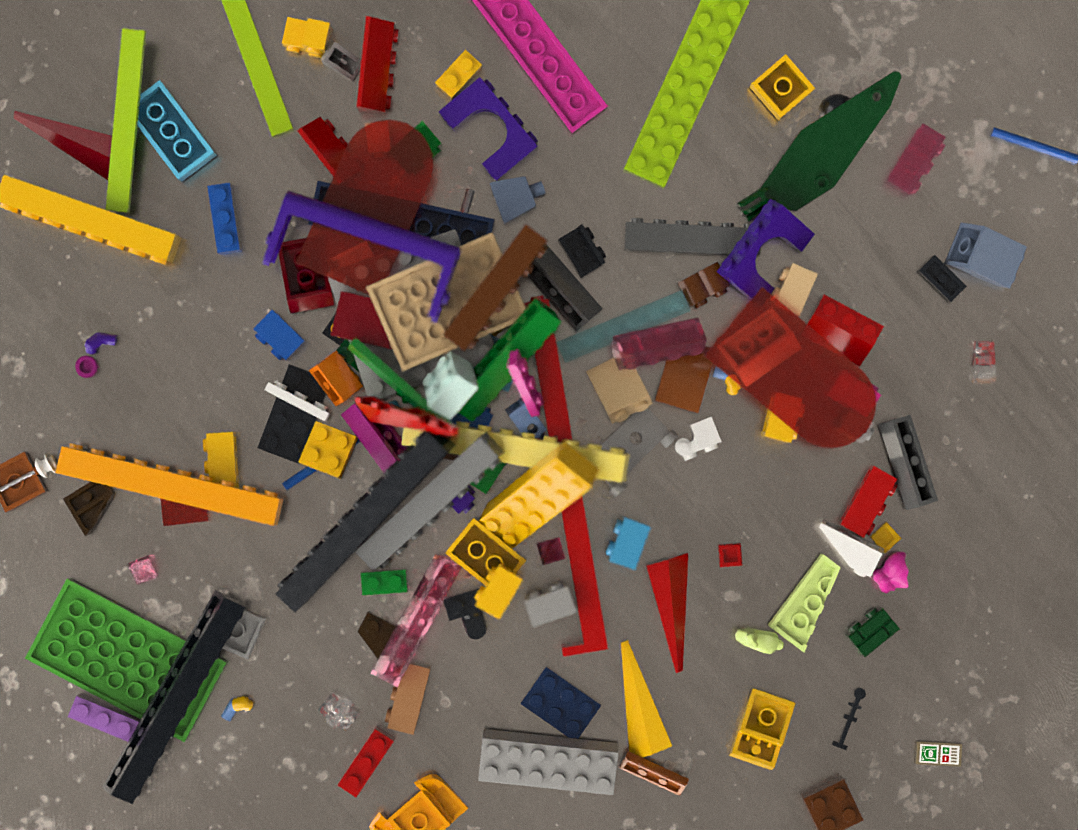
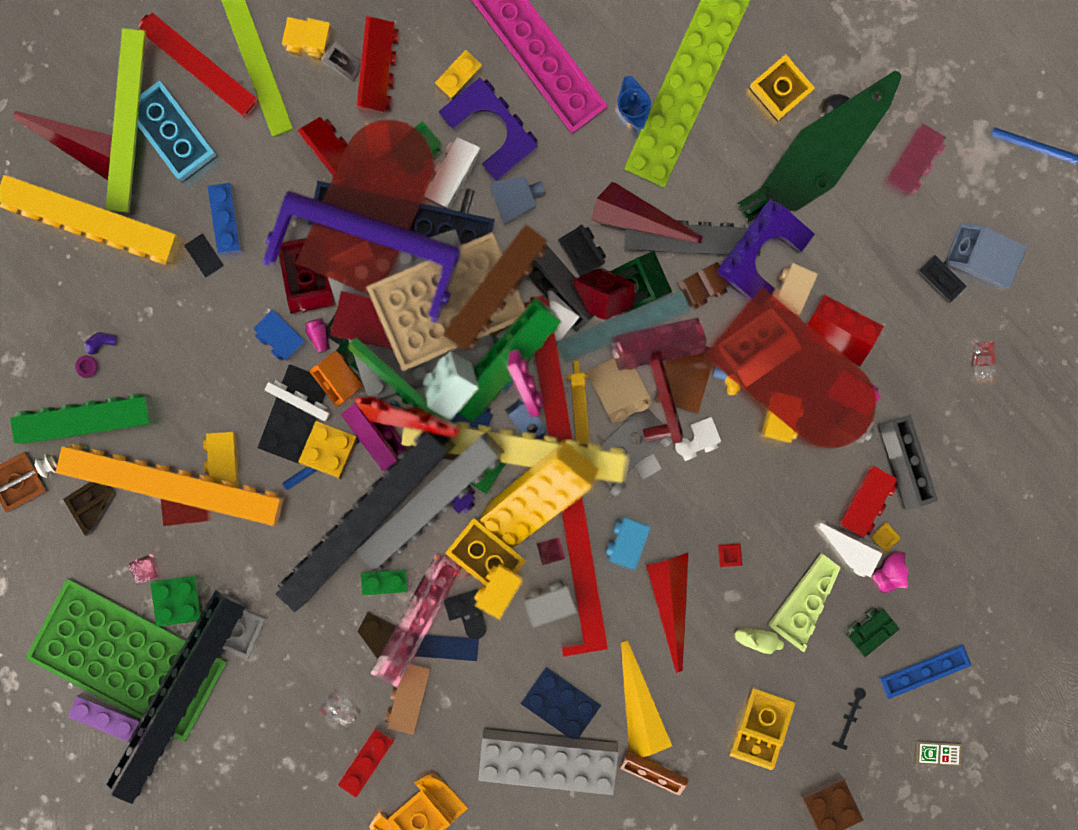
(84, 420): none -> green brick
(176, 600): none -> green brick
(198, 64): none -> red brick
(203, 255): none -> black sticker
(236, 704): yellow arm -> none
(317, 333): none -> dark pink cone
(448, 647): none -> dark blue tile
(452, 172): none -> white slope
(564, 312): none -> white slope
(579, 404): none -> yellow piece
(605, 293): none -> dark red slope
(626, 210): none -> dark red wedge
(634, 103): none -> blue hat
(647, 466): none -> white sticker
(648, 276): none -> dark green slope
(673, 427): none -> dark red piece
(925, 671): none -> blue tile

